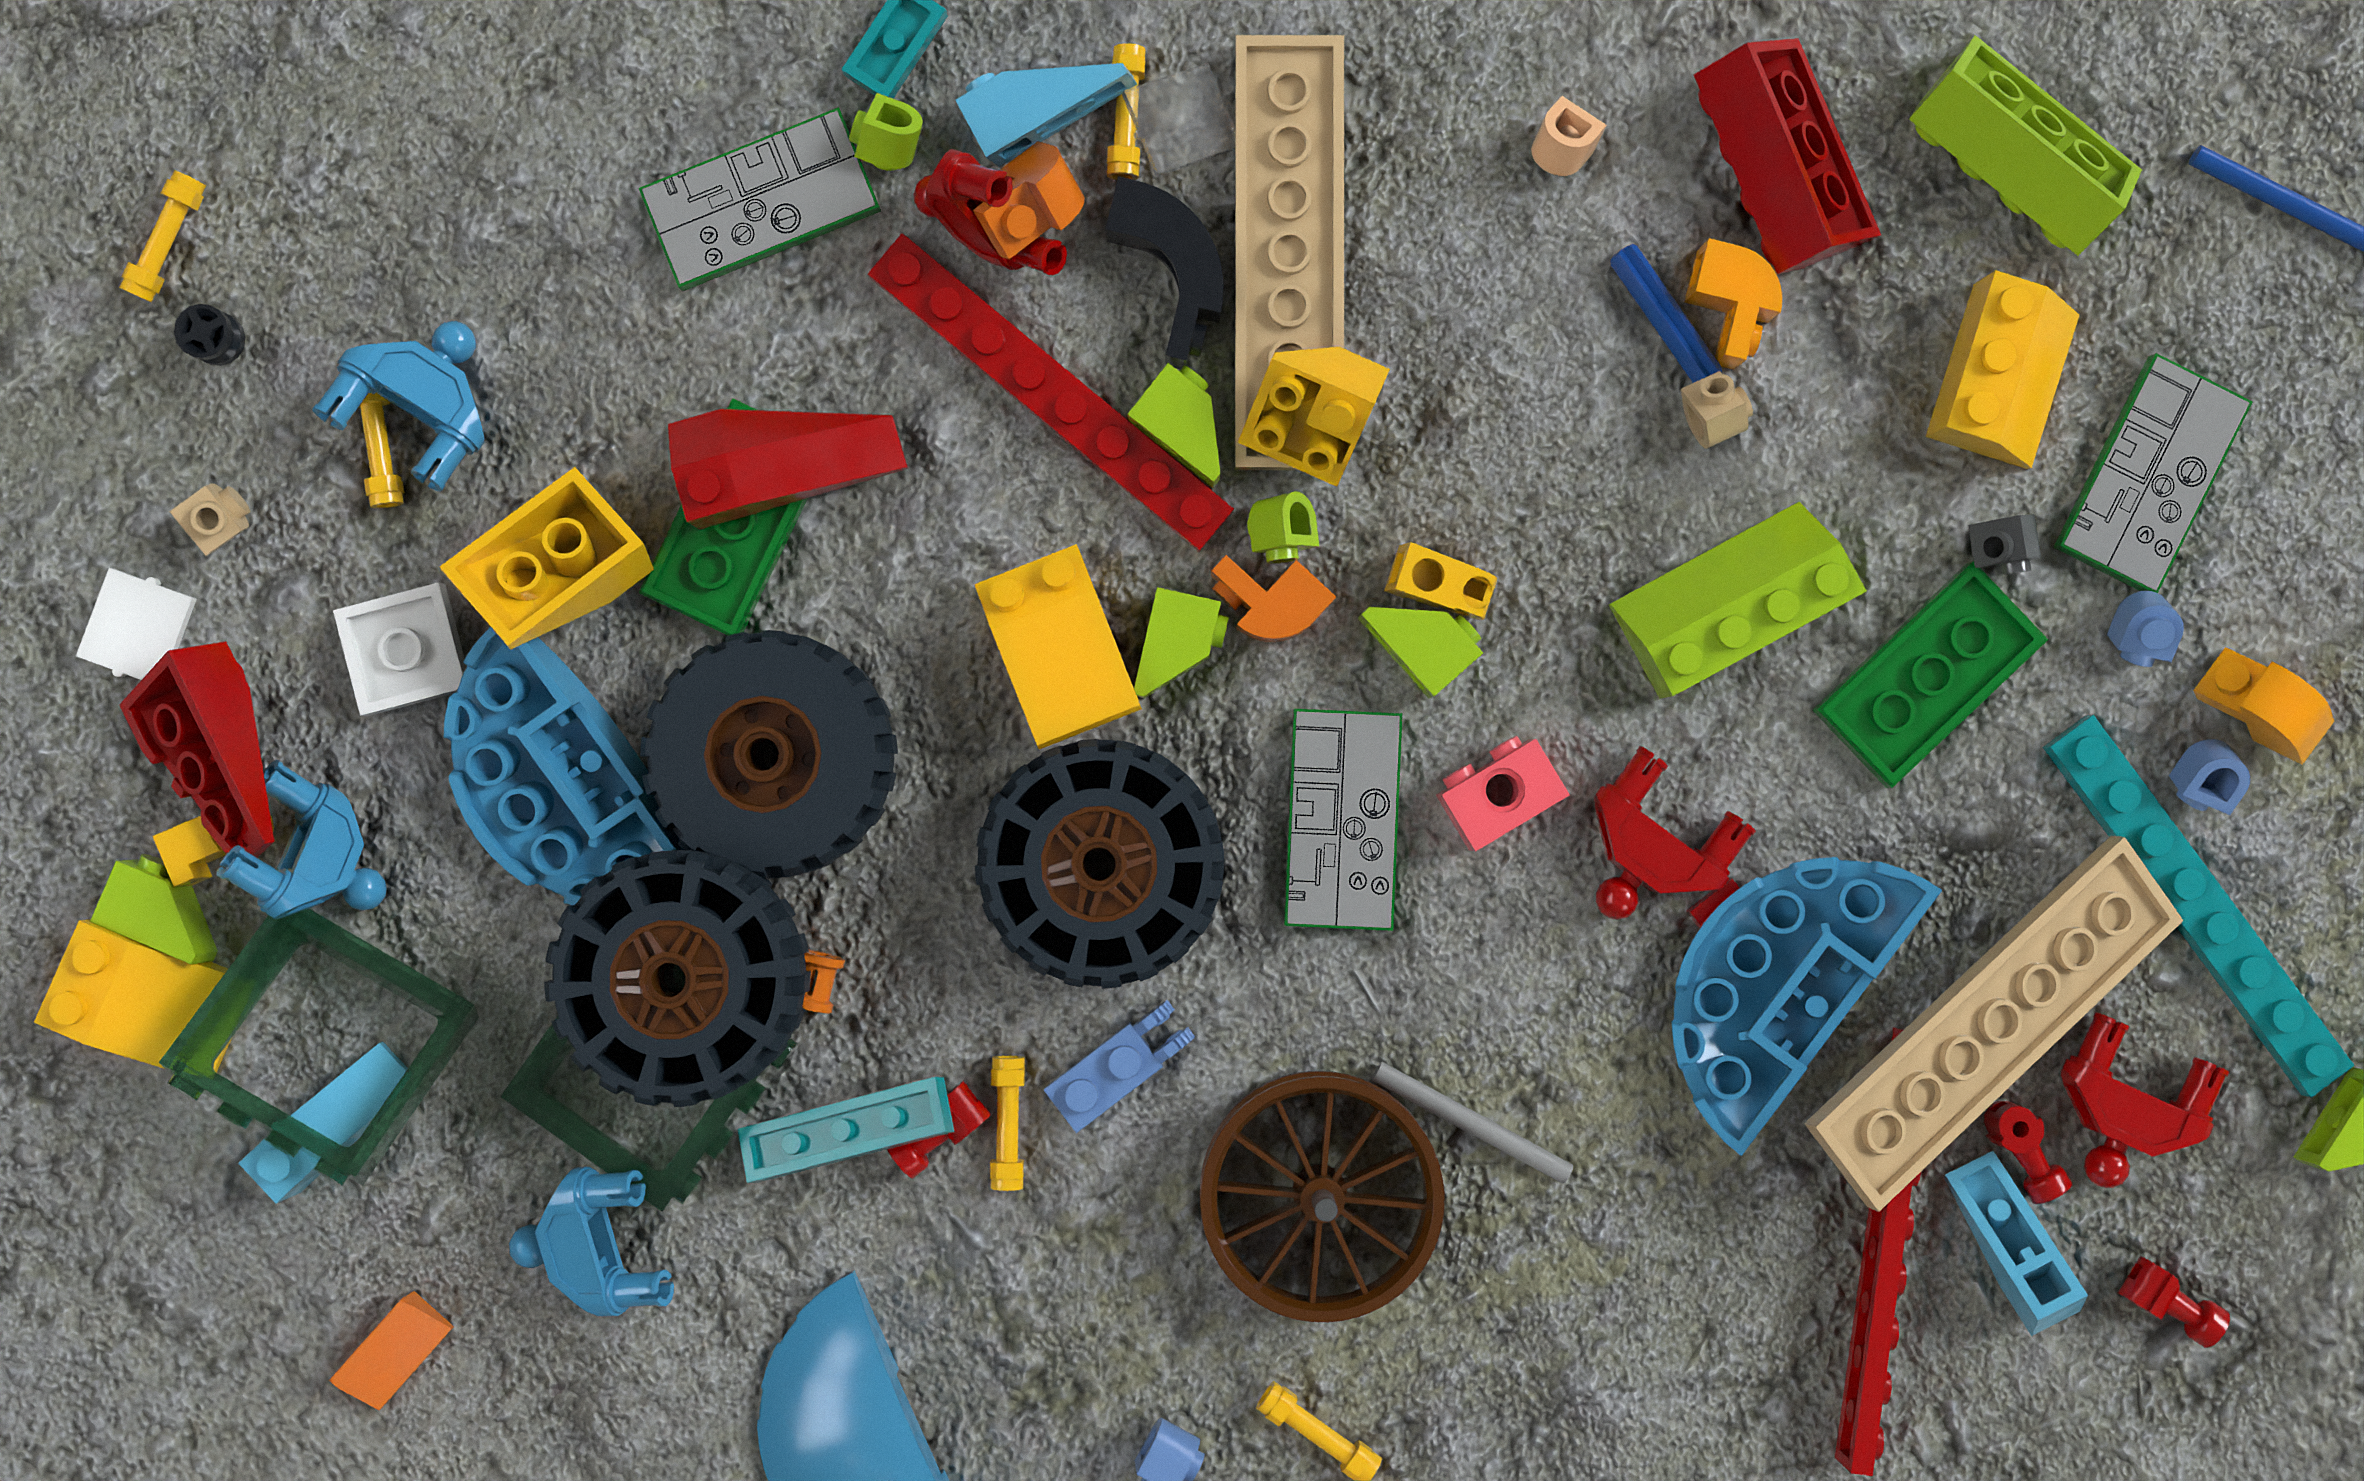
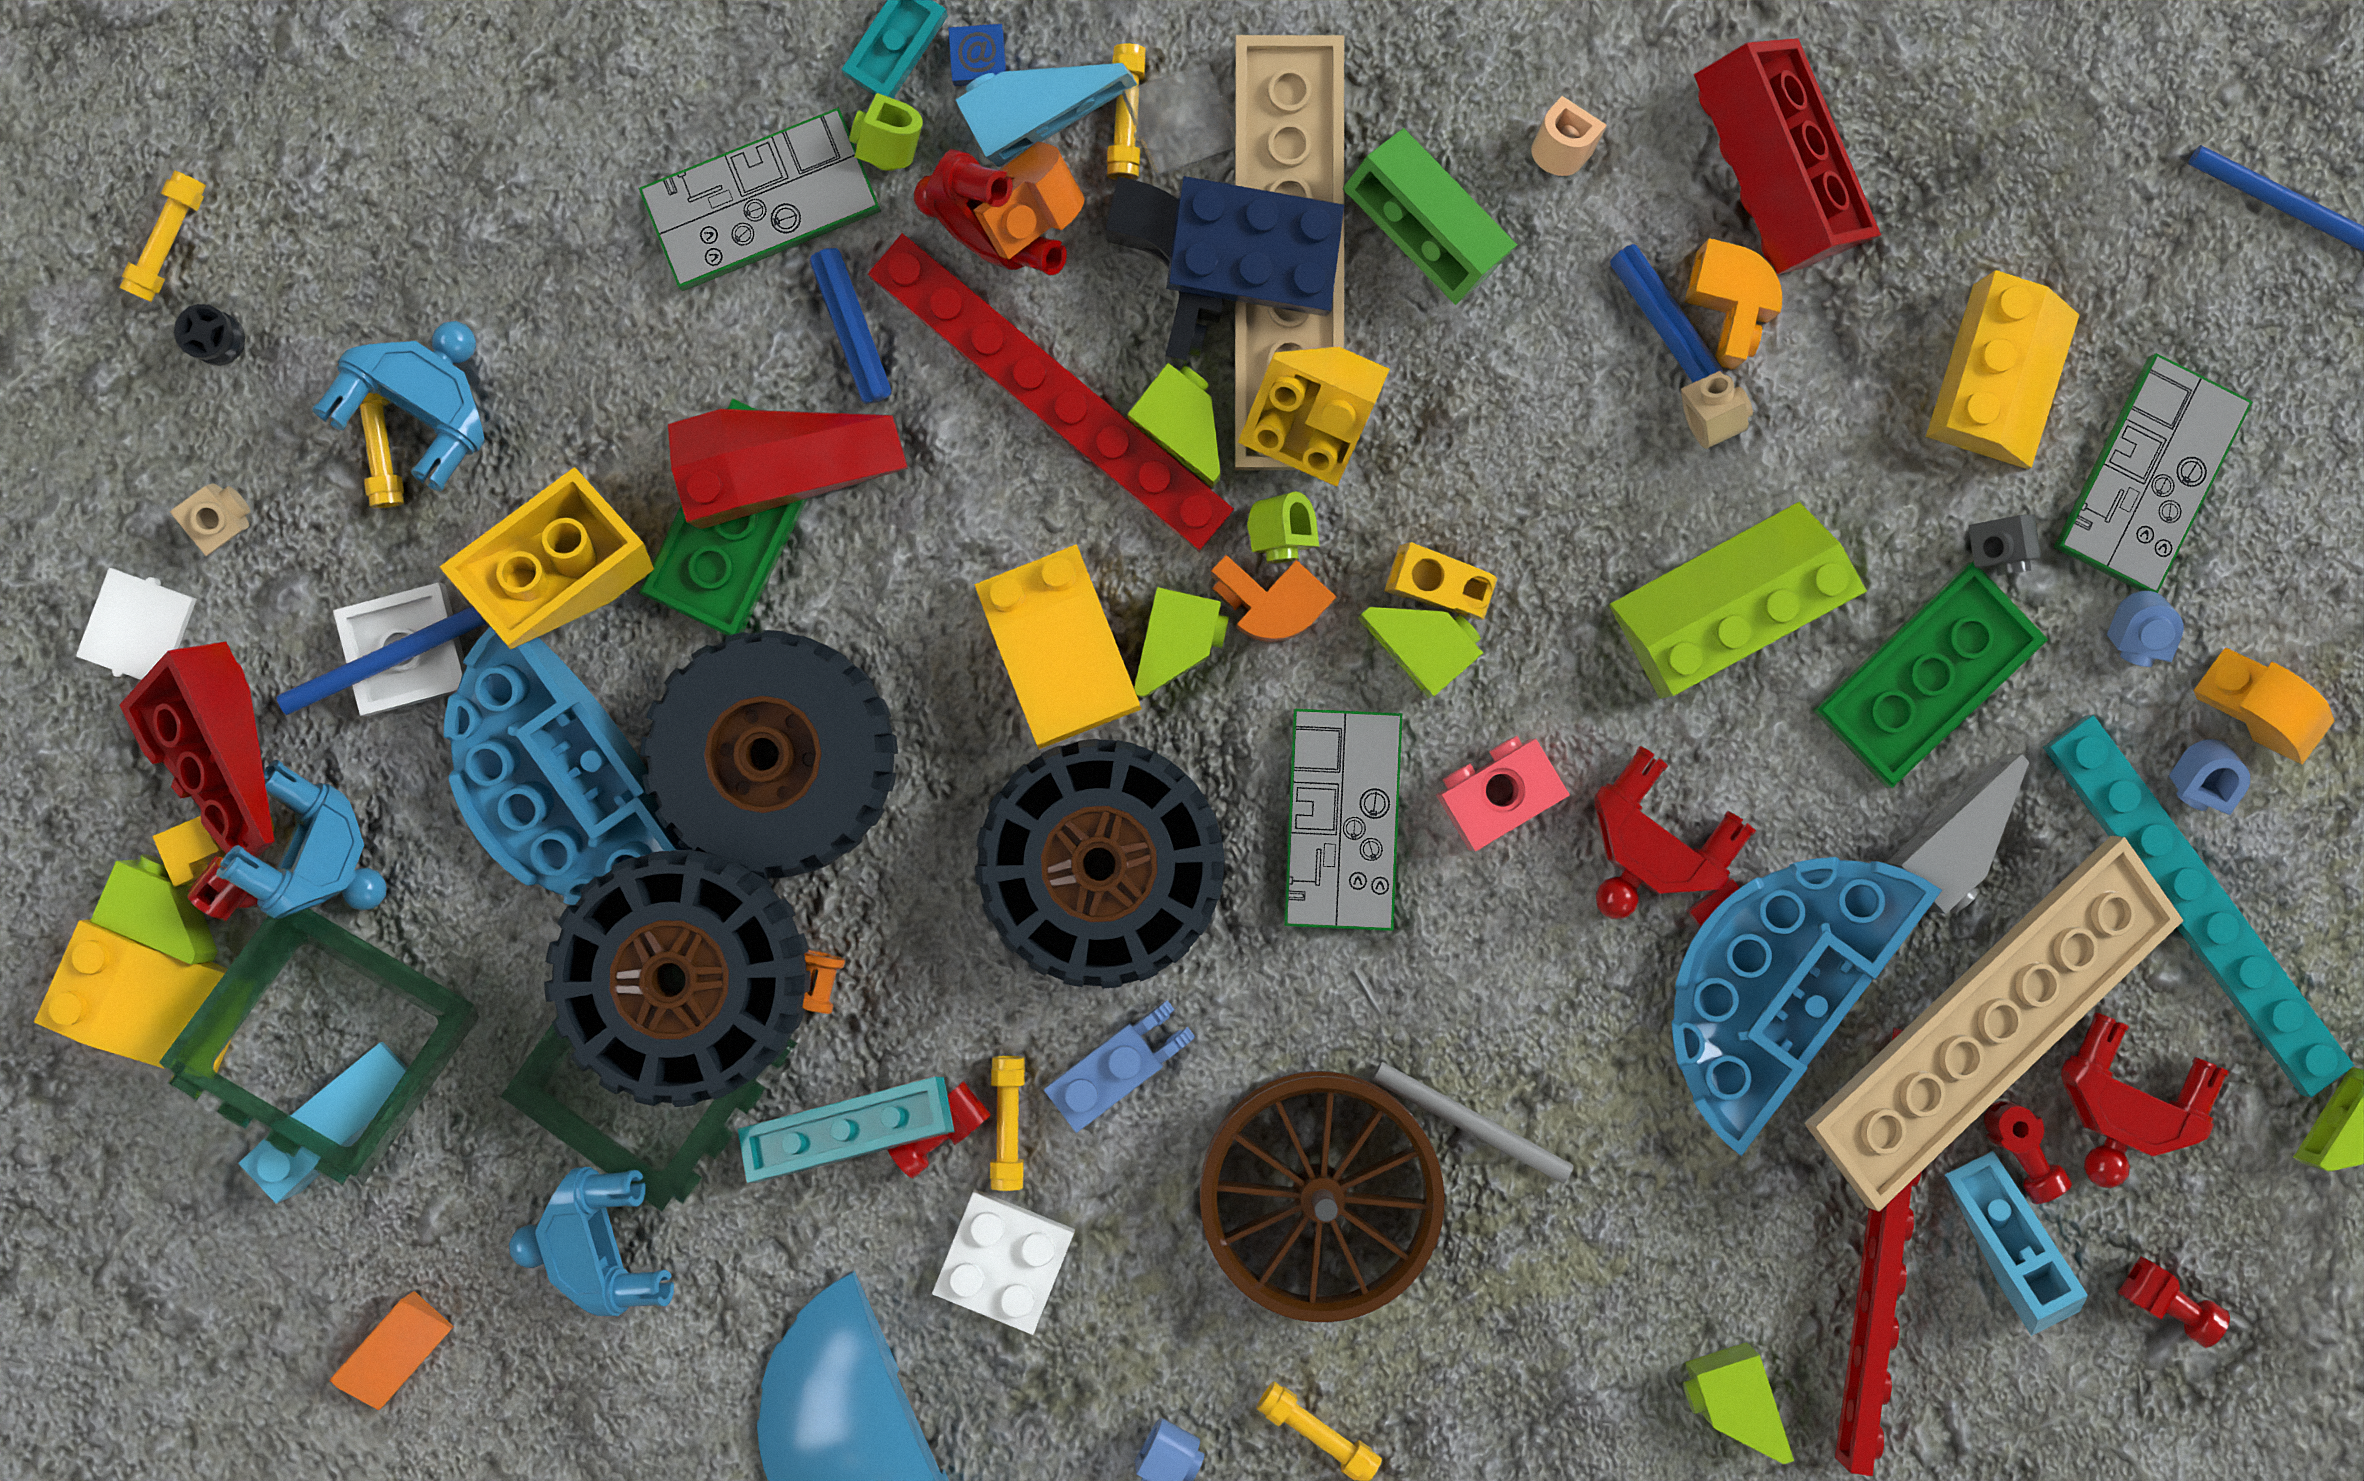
(218, 896): none -> red leg
(380, 660): none -> blue bar
(850, 325): none -> blue axle
(976, 52): none -> blue tile
(1003, 1261): none -> white plate
(1255, 246): none -> dark blue plate
(1429, 216): none -> bright green brick
(1737, 1399): none -> lime slope
(1963, 838): none -> light grey slope
(2026, 147): lime slope -> none

